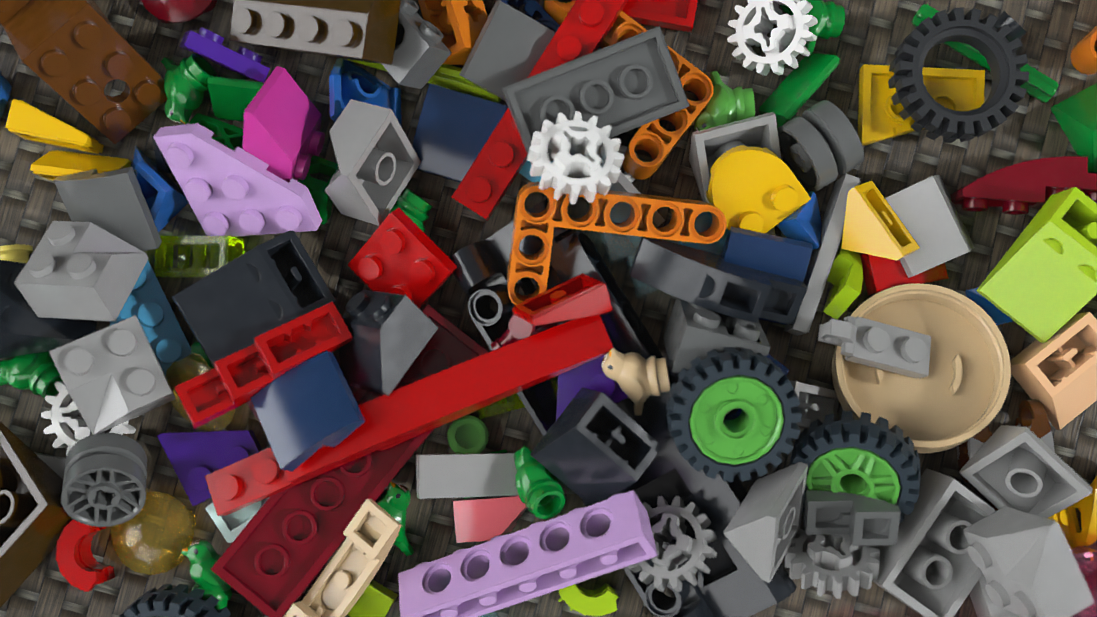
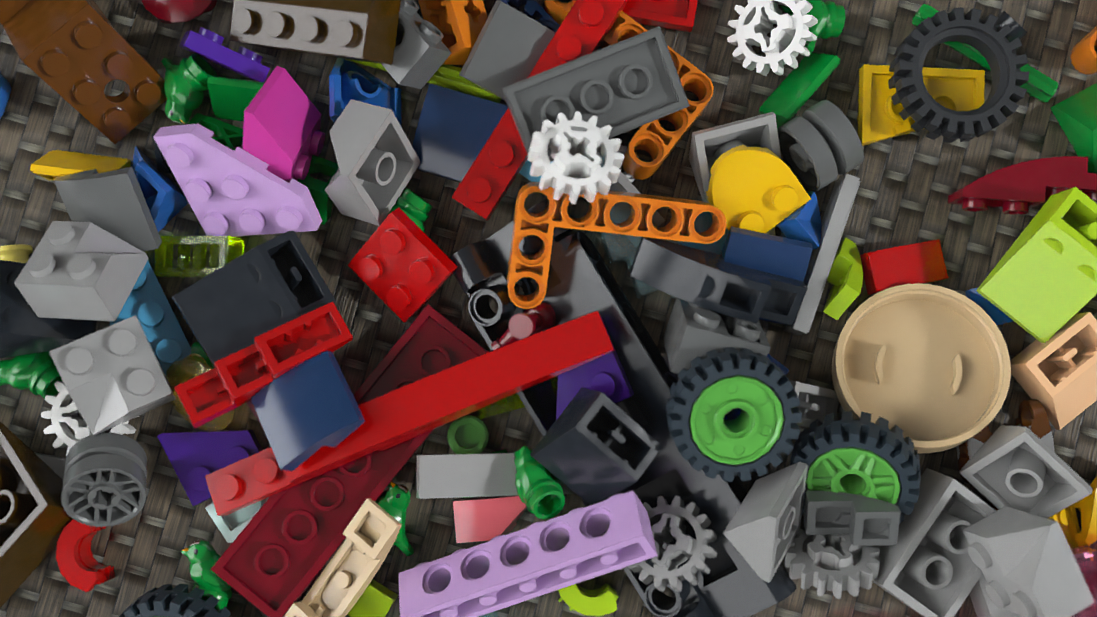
(43, 128): yellow slope -> none
(155, 536): clear yellow dish -> none
(386, 339): black slope -> none
(567, 301): red slope -> none
(637, 375): tan animal -> none
(726, 105): bright green animal -> none
(873, 225): yellow slope -> none
(879, 345): light grey hinge -> none
(932, 223): light grey slope -> none

